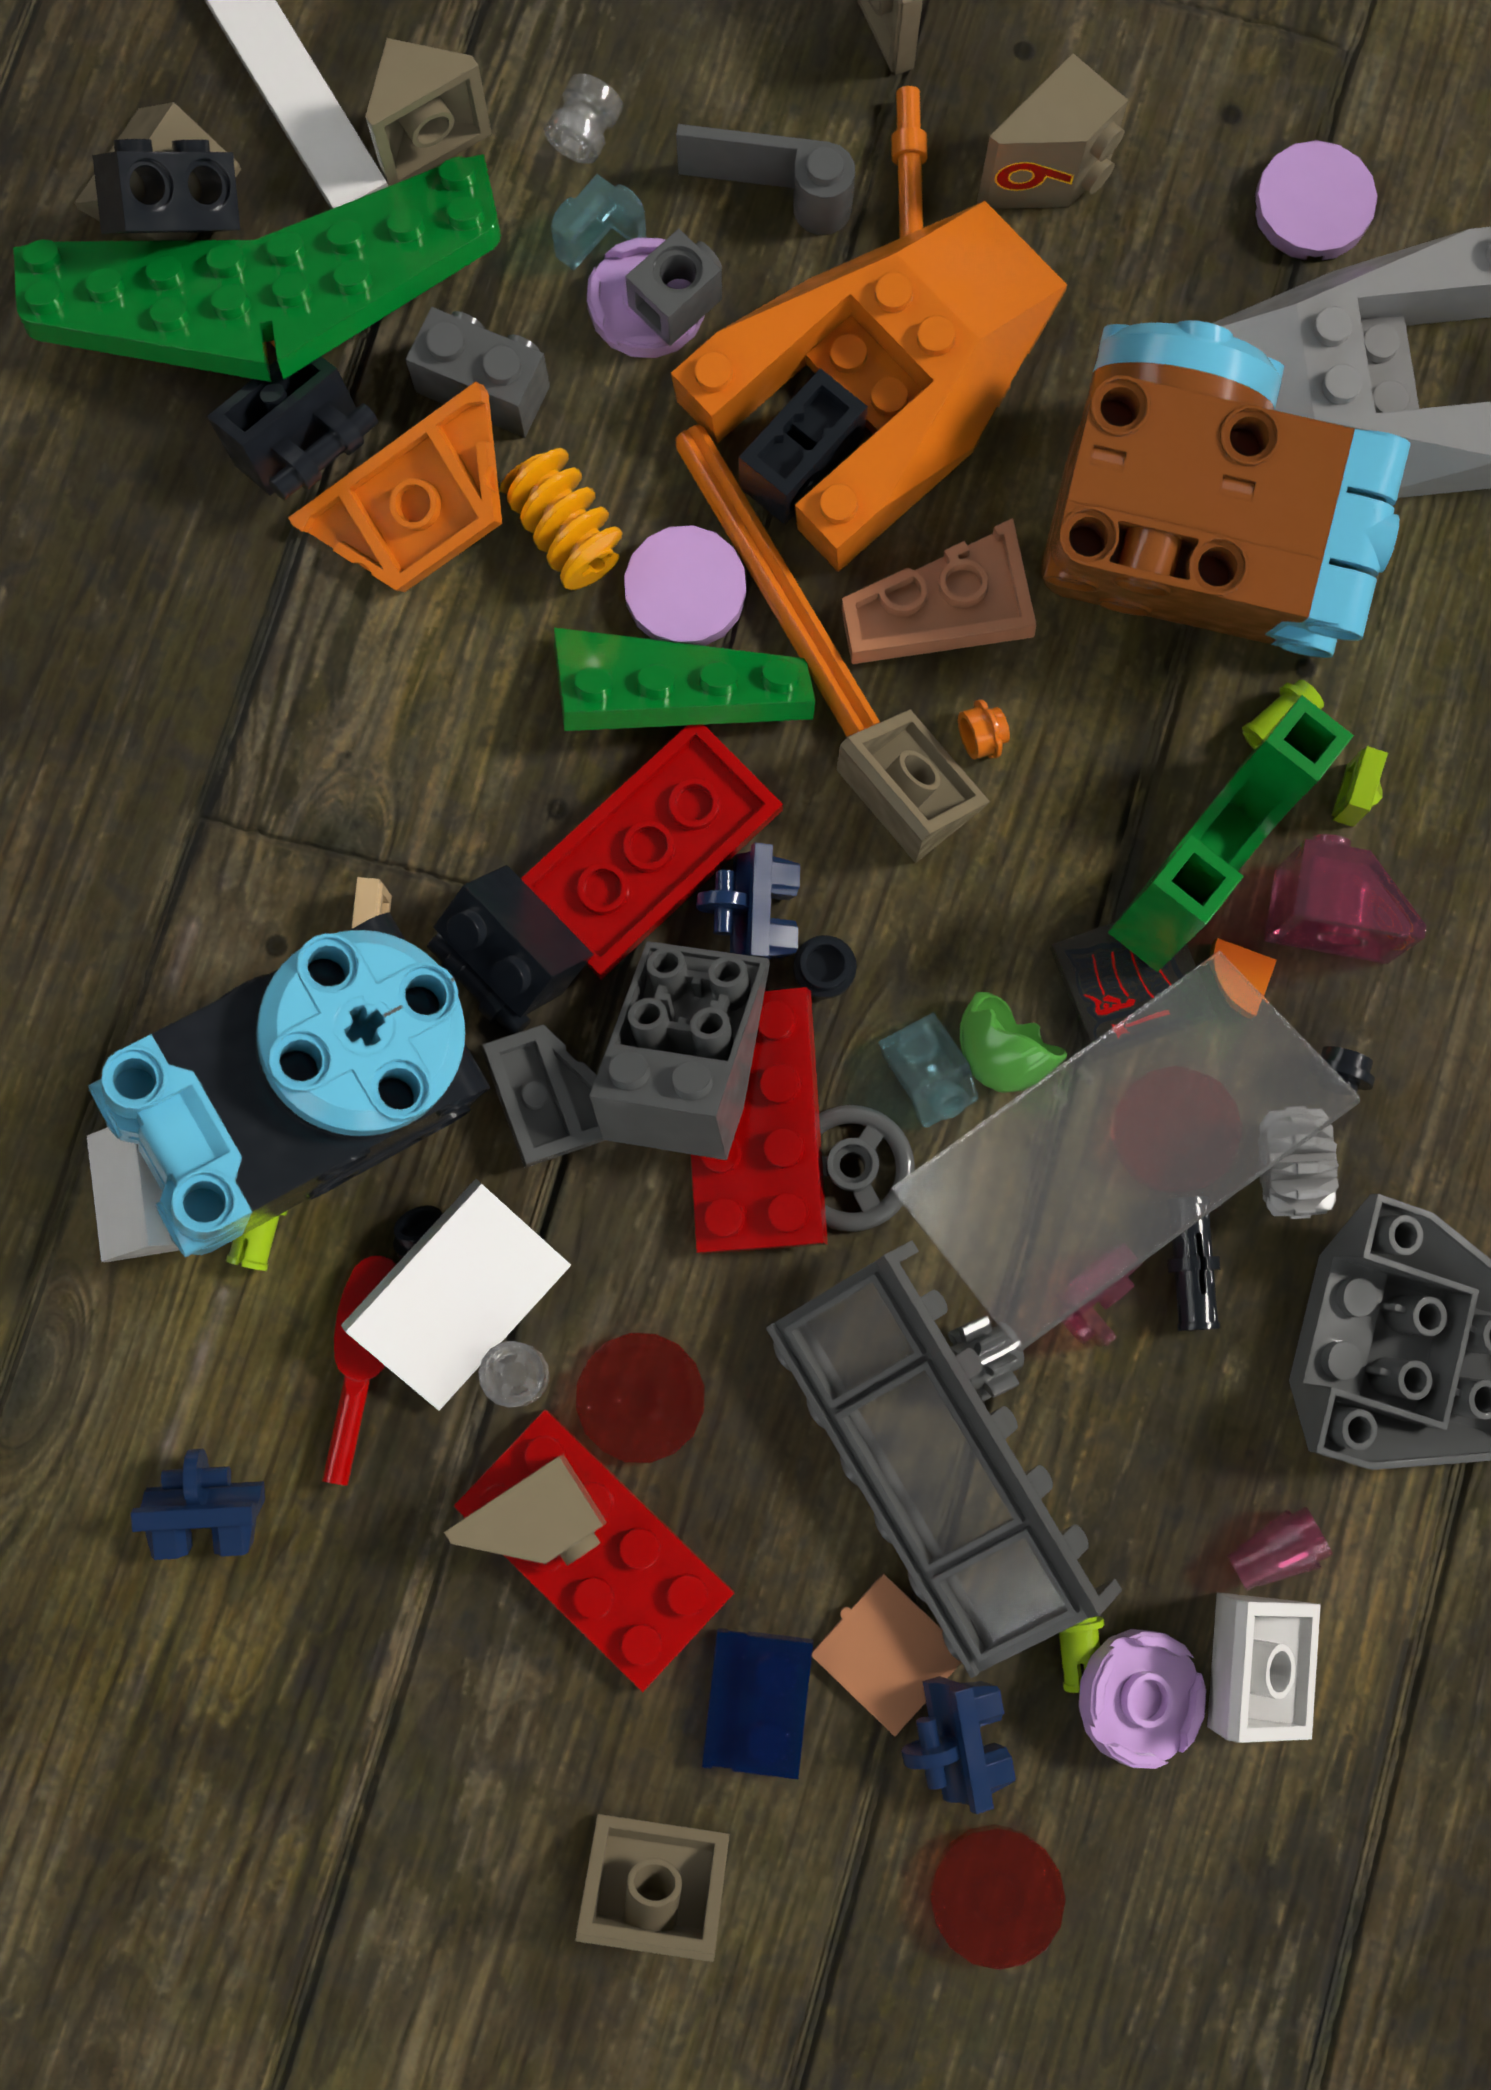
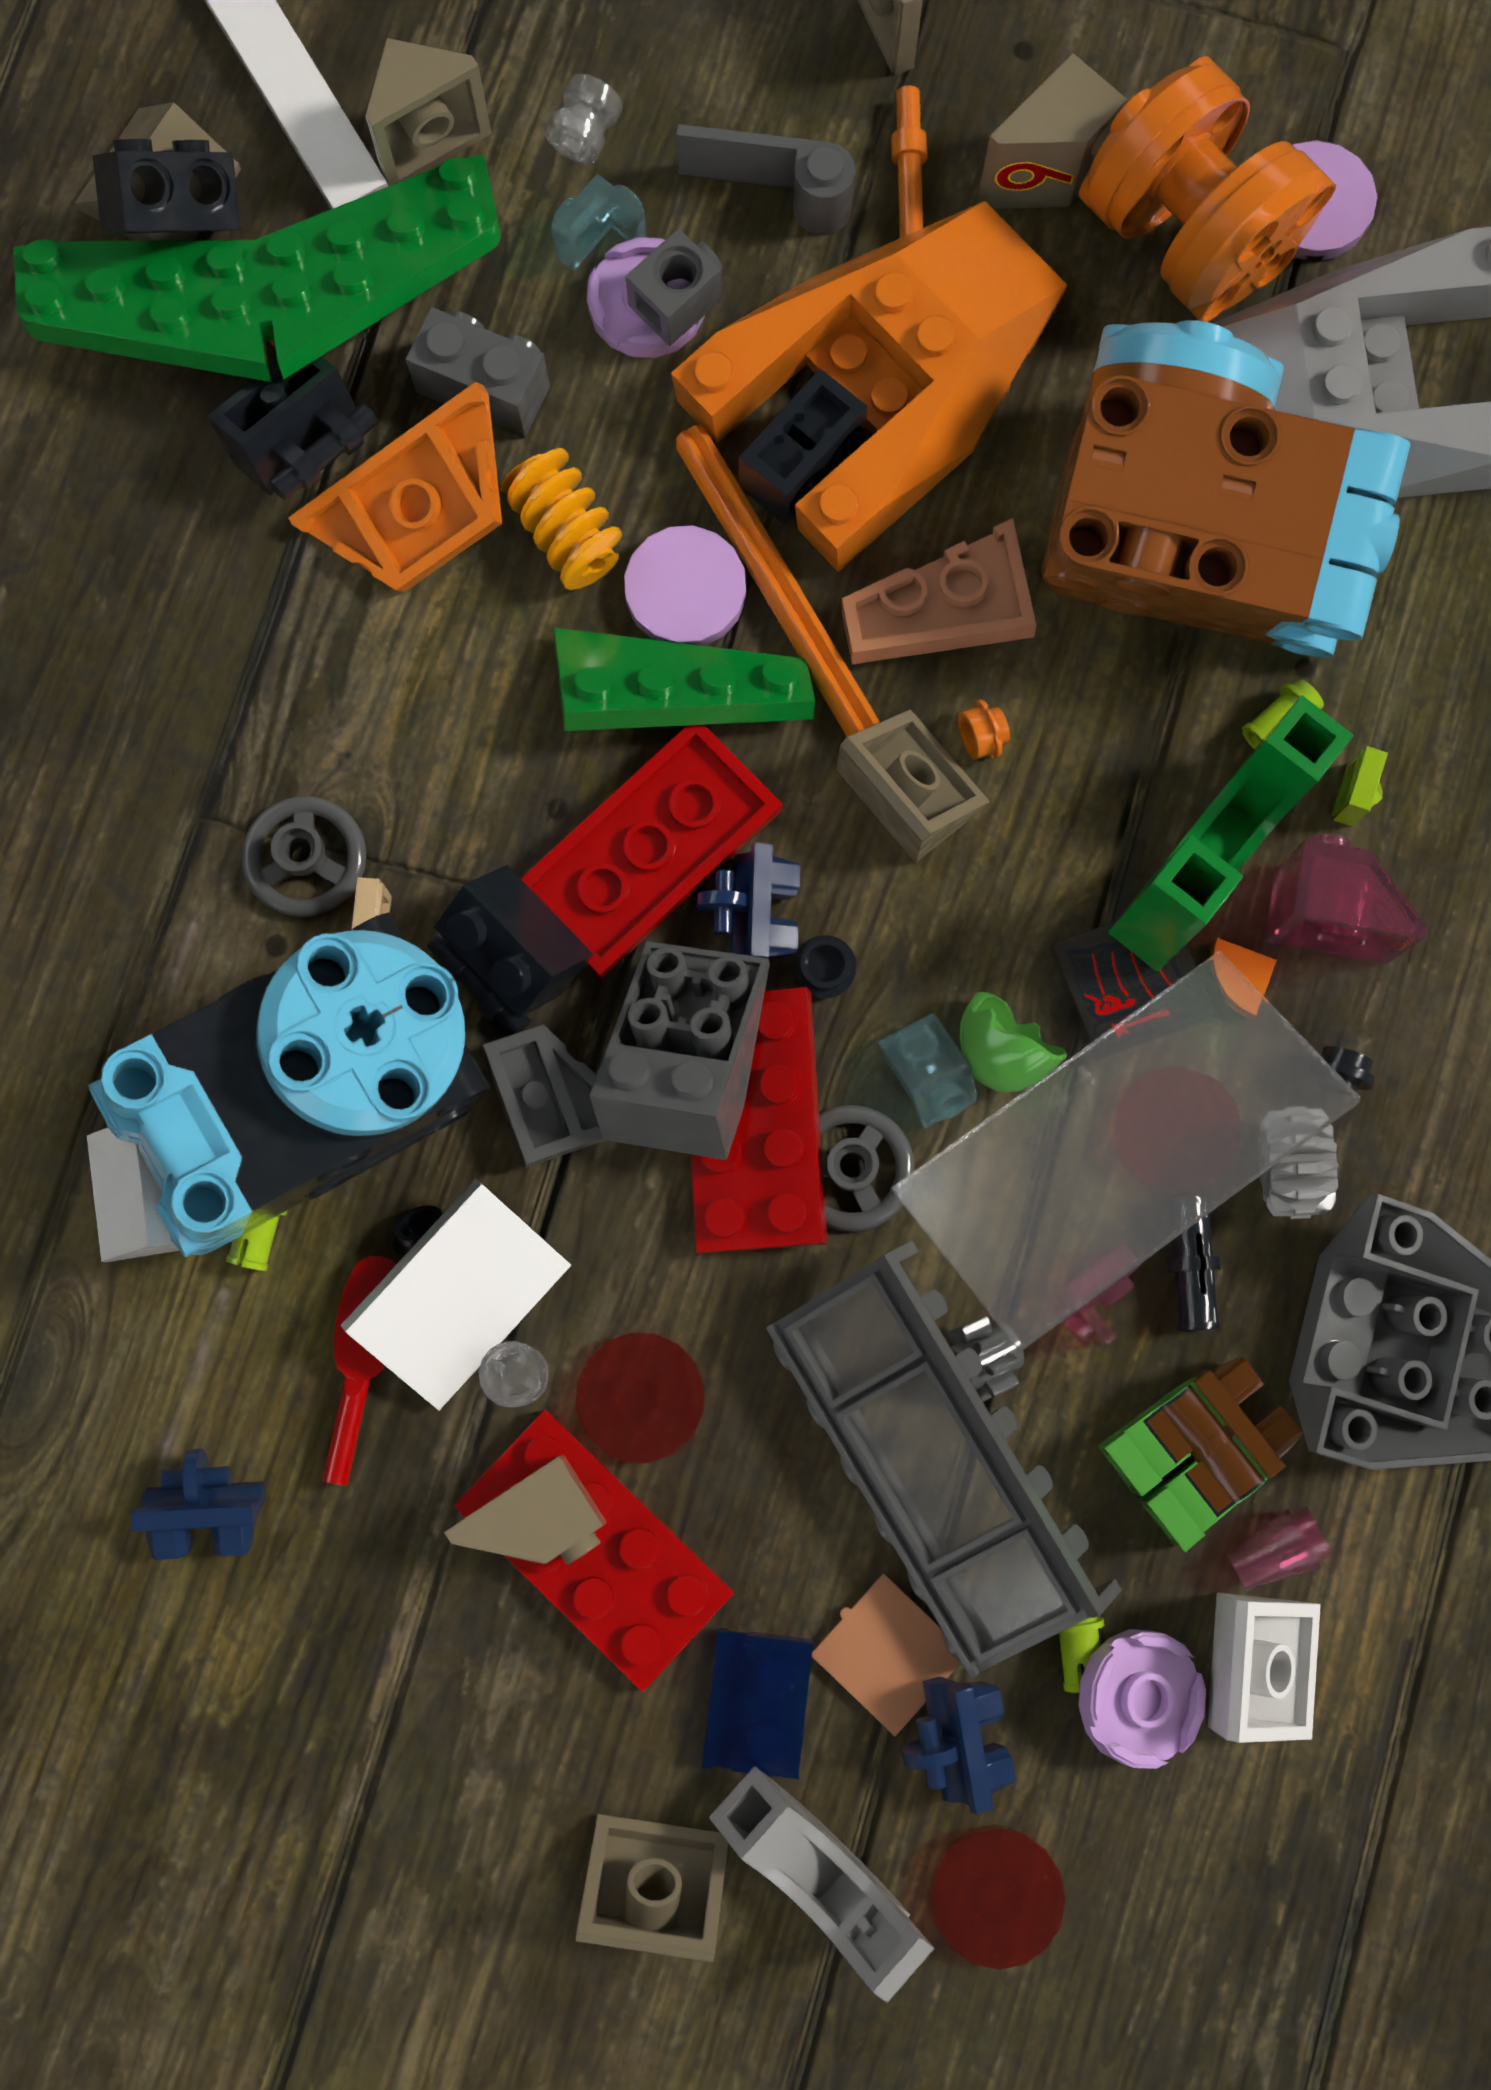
(293, 836): none -> dark grey piece
(824, 1880): none -> light grey arch
(1172, 159): none -> orange wheel
(1223, 1449): none -> hips

